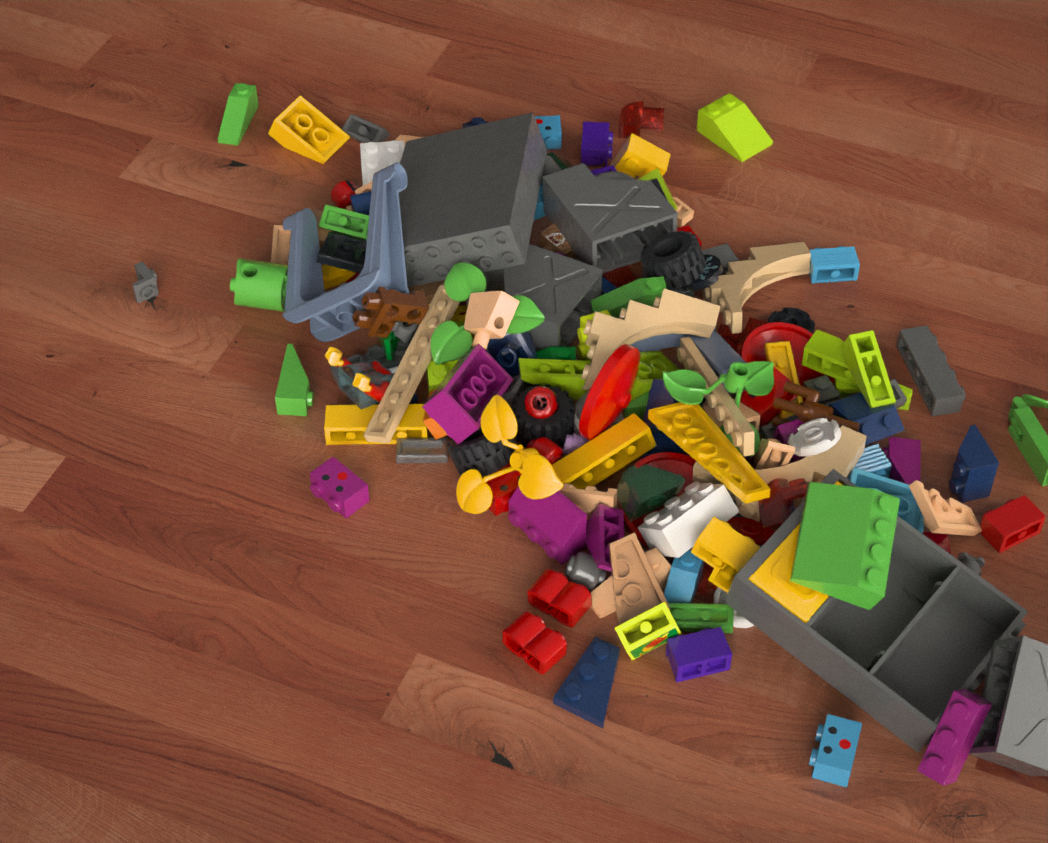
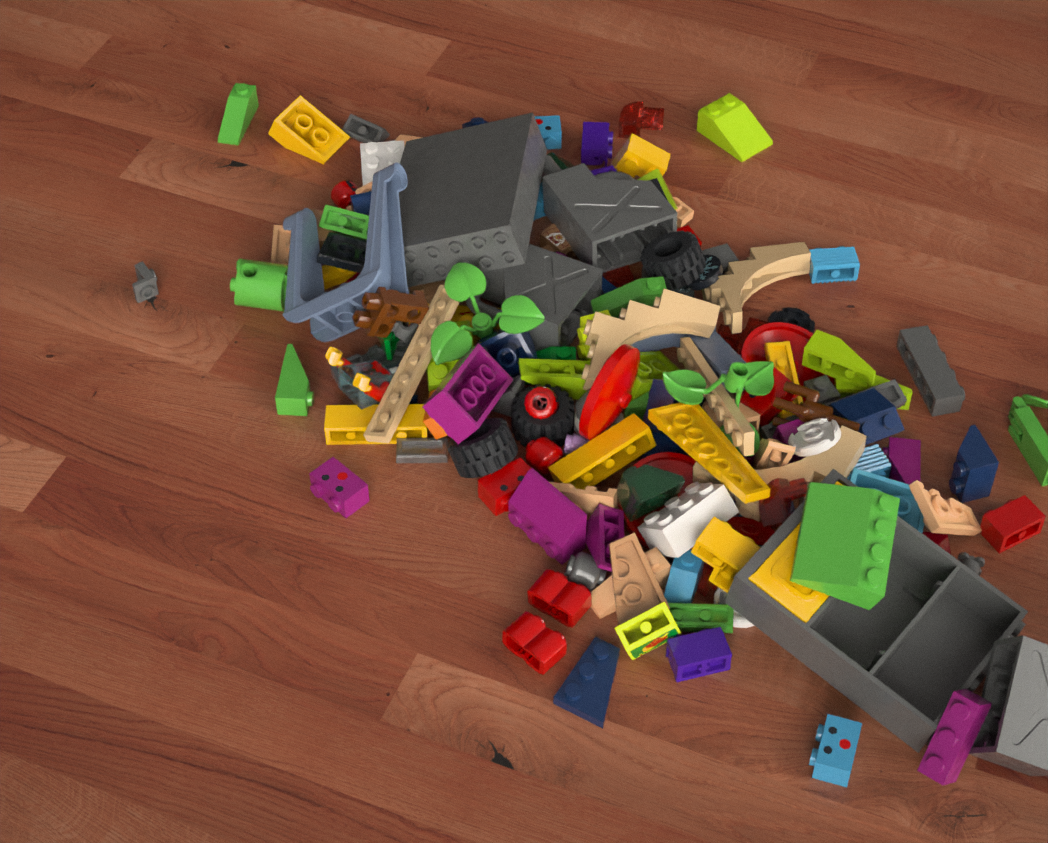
(489, 315): light nougat torso -> none
(537, 476): yellow plant -> none
(868, 368): lime slope -> none

